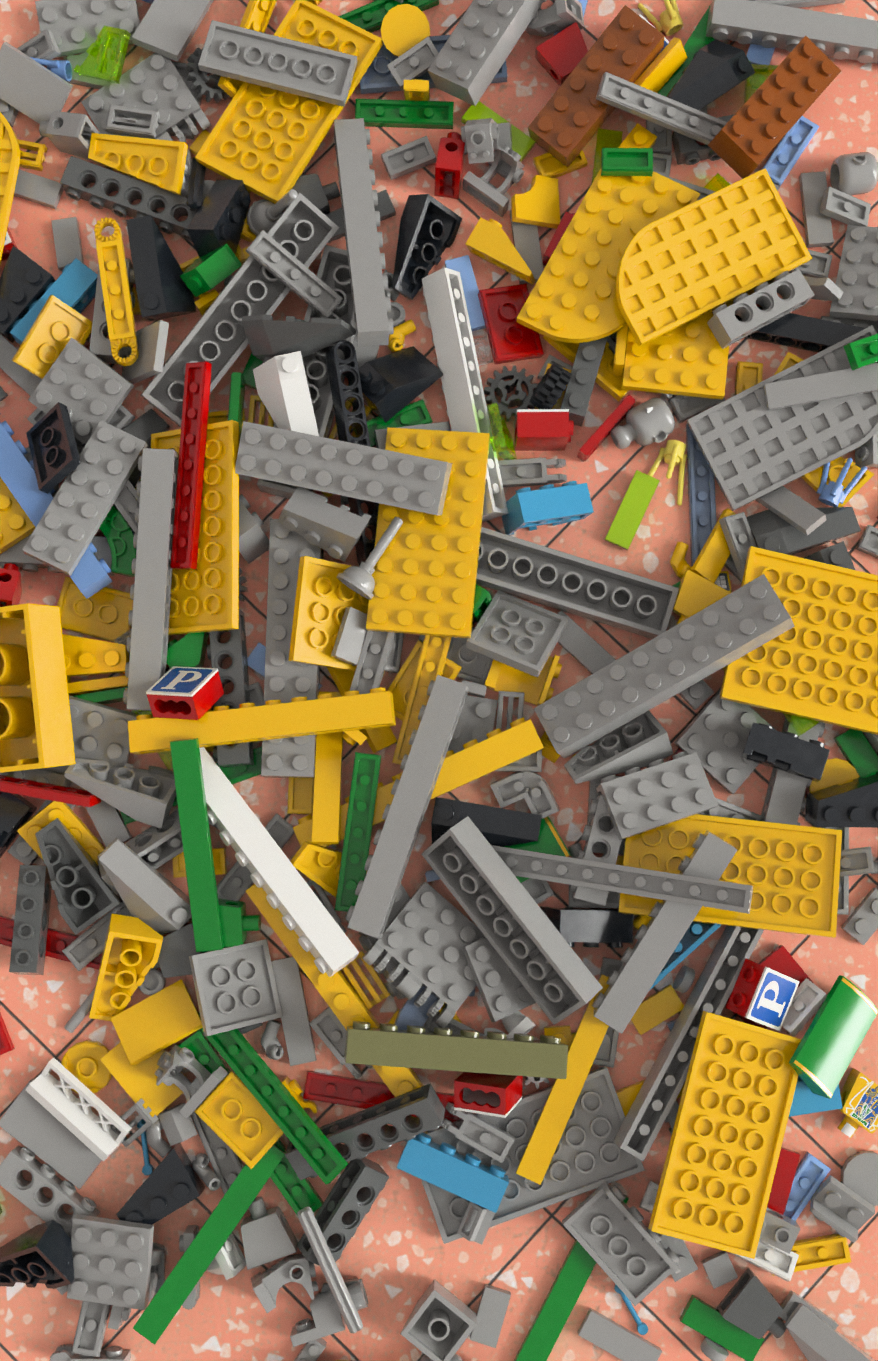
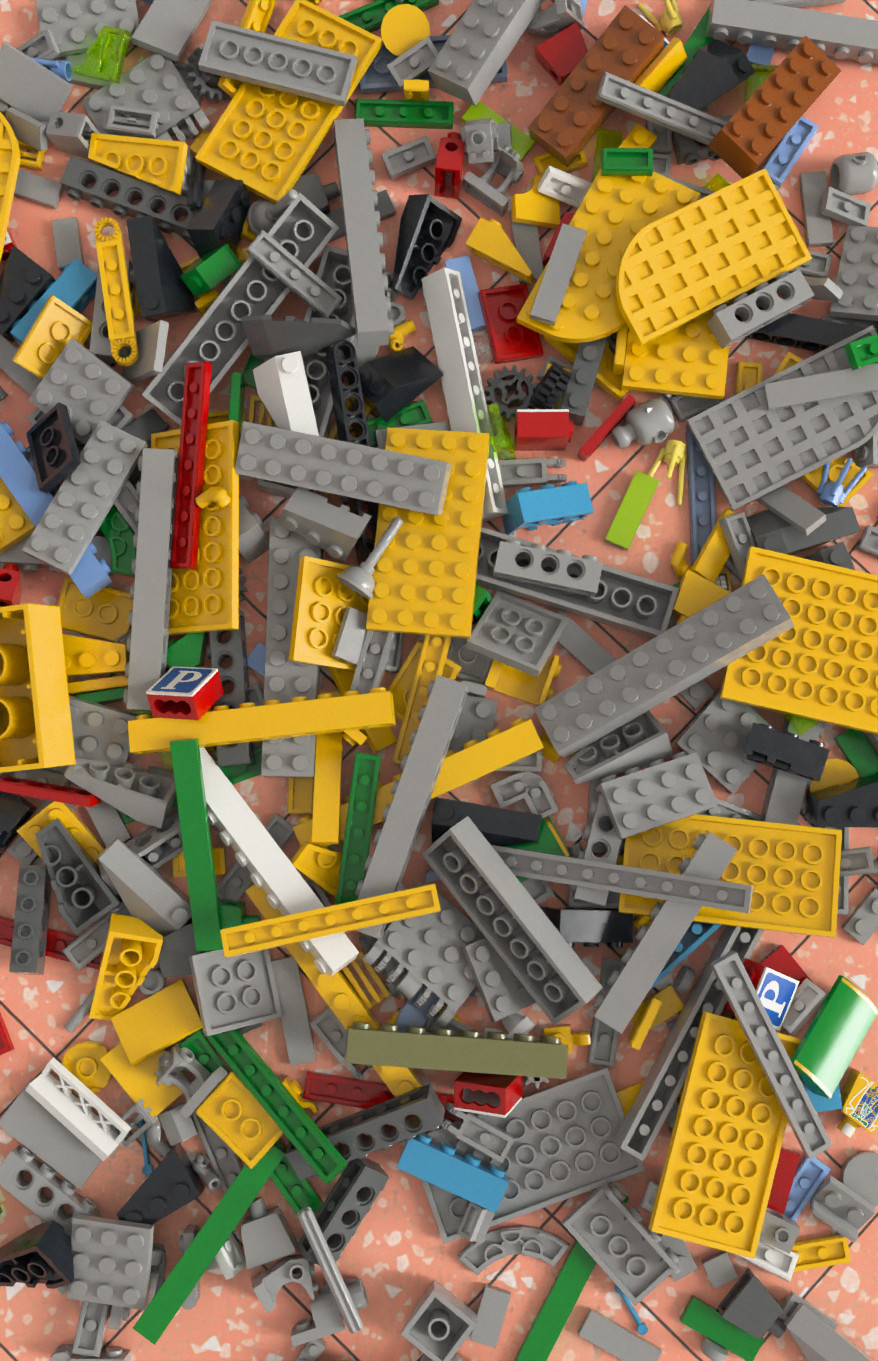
(27, 129): none -> light grey tile
(211, 495): none -> yellow arm
(270, 1042): light grey arm -> none
(330, 920): none -> yellow plate
(511, 695): light grey tile -> none
(513, 1240): none -> light grey tile
(558, 274): none -> light grey tile
(563, 186): none -> white tile
(564, 1094): yellow tile -> none
(585, 584): none -> light grey brick
(644, 1022): none -> yellow tile
(771, 1054): none -> light grey plate

